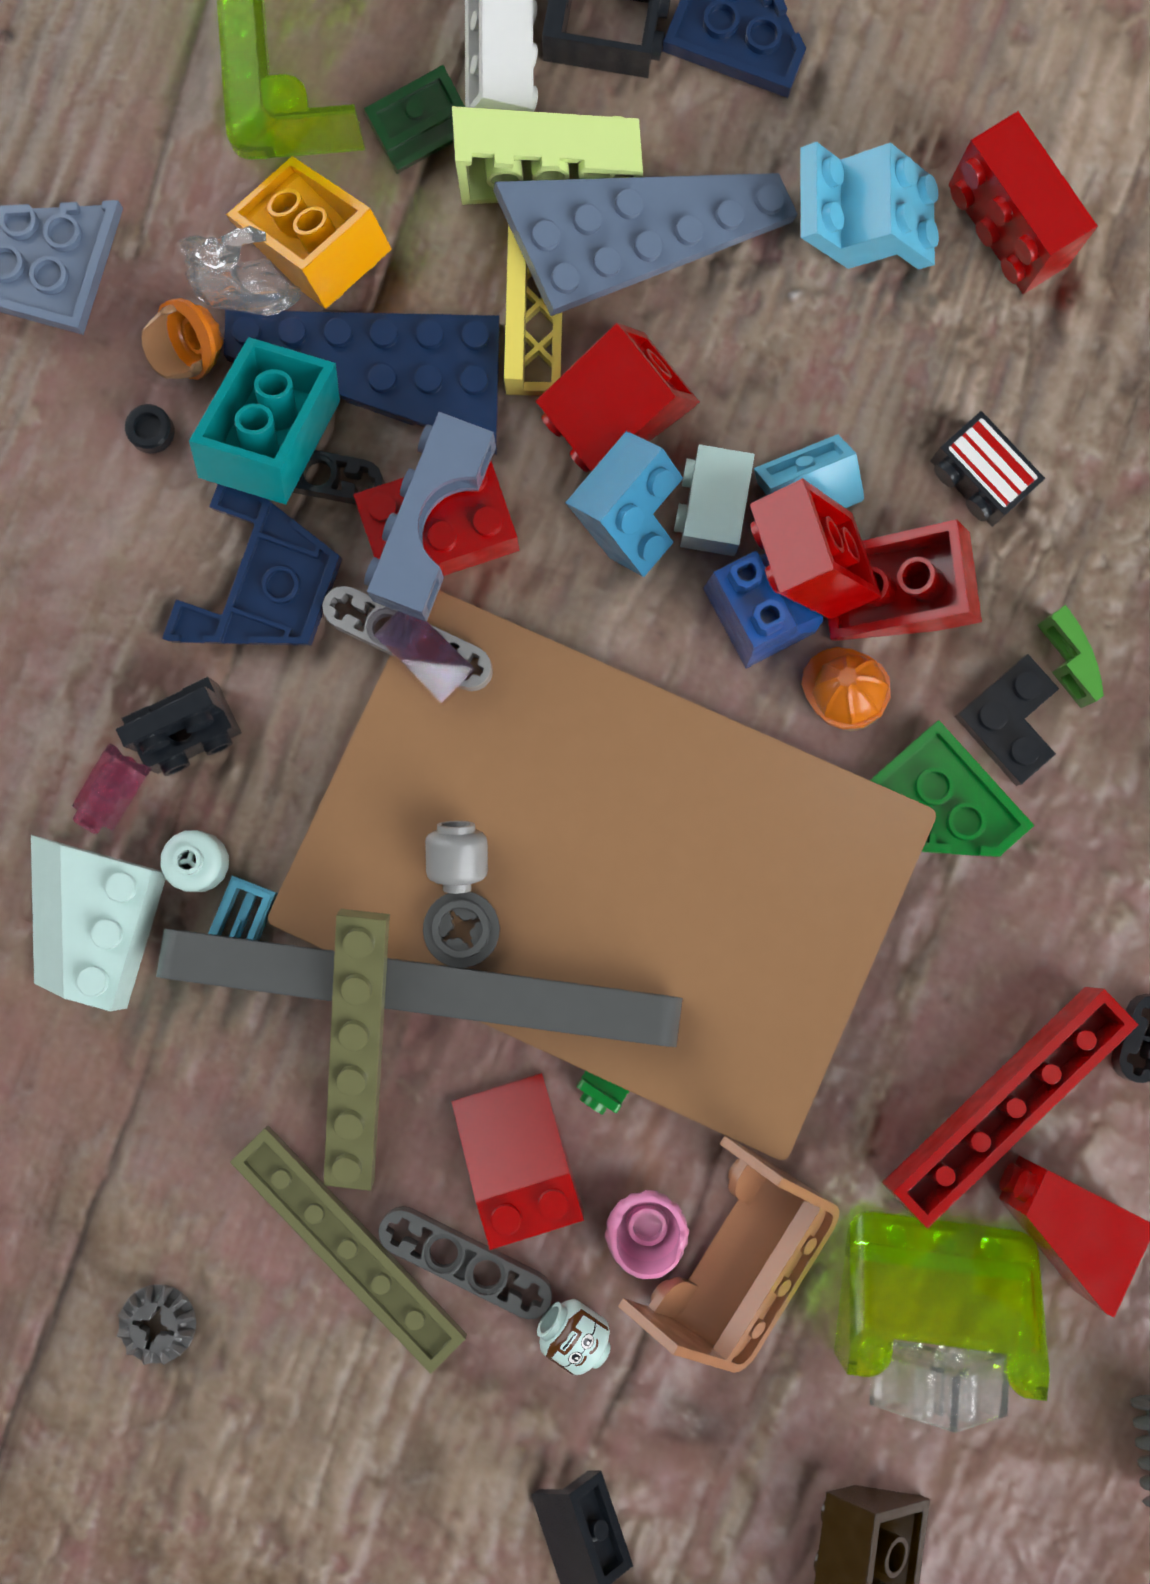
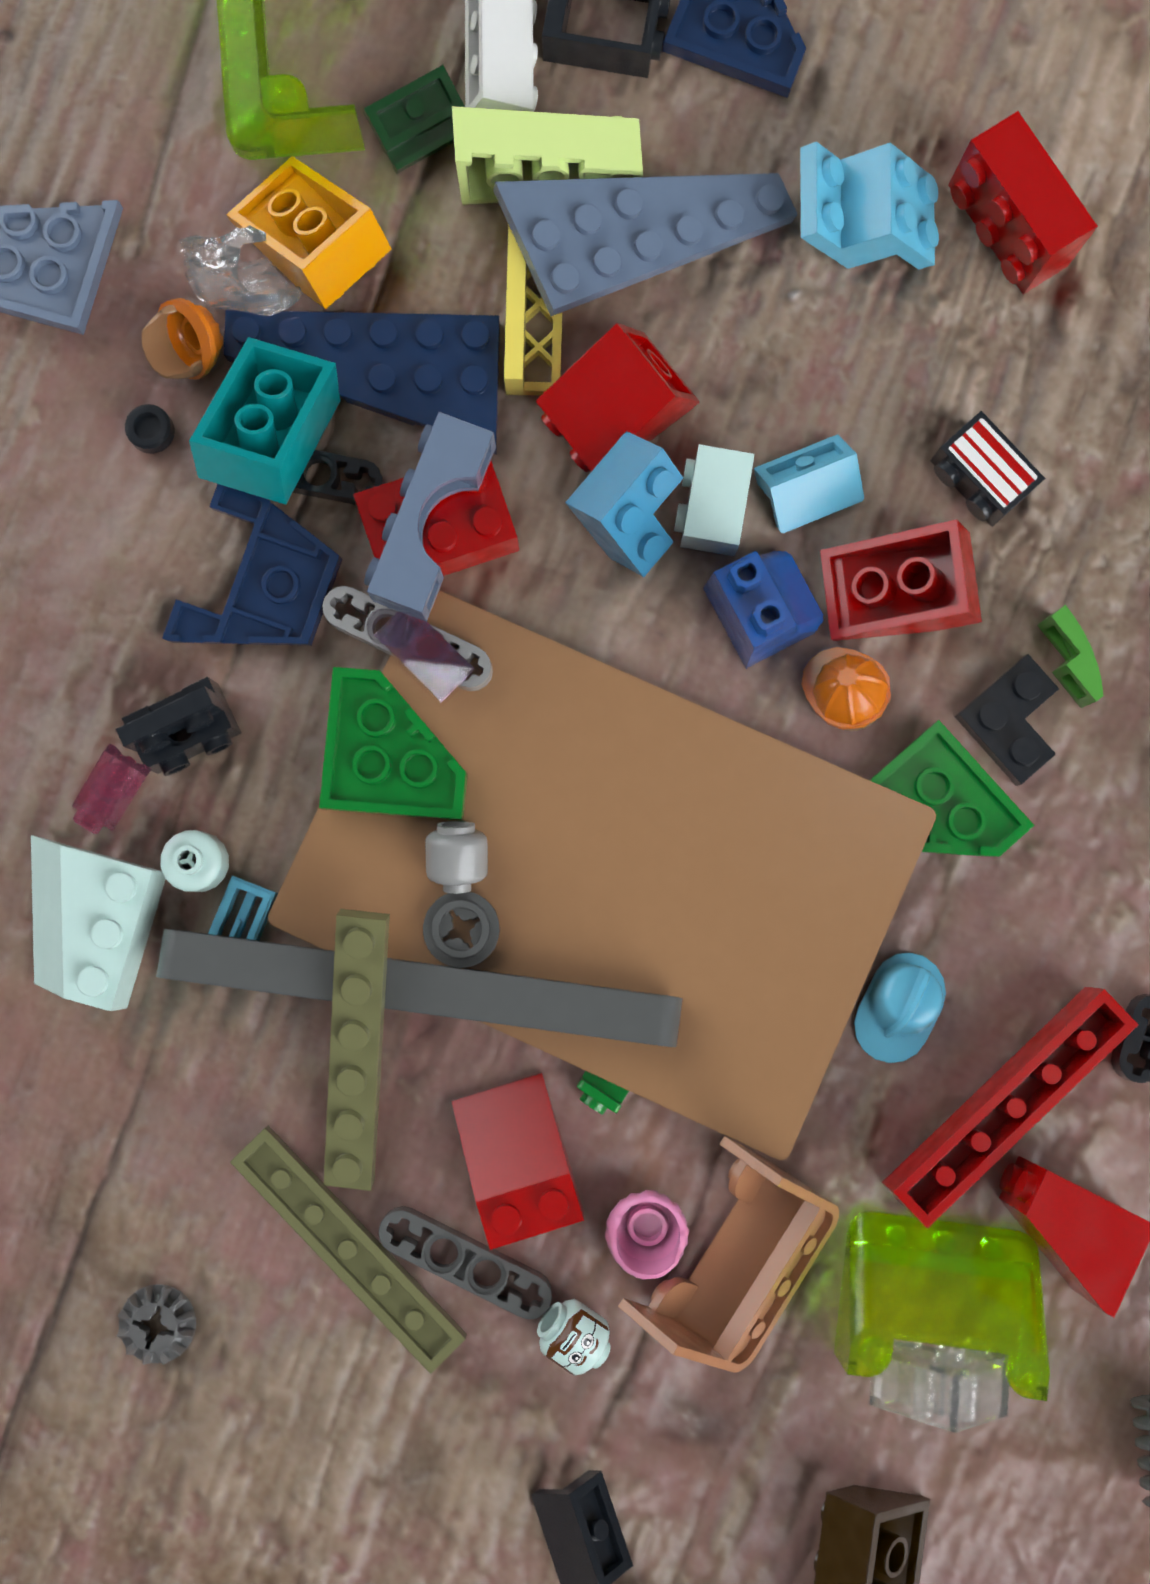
(384, 754): none -> green plate
(813, 550): red brick -> none
(900, 1007): none -> medium azure piece

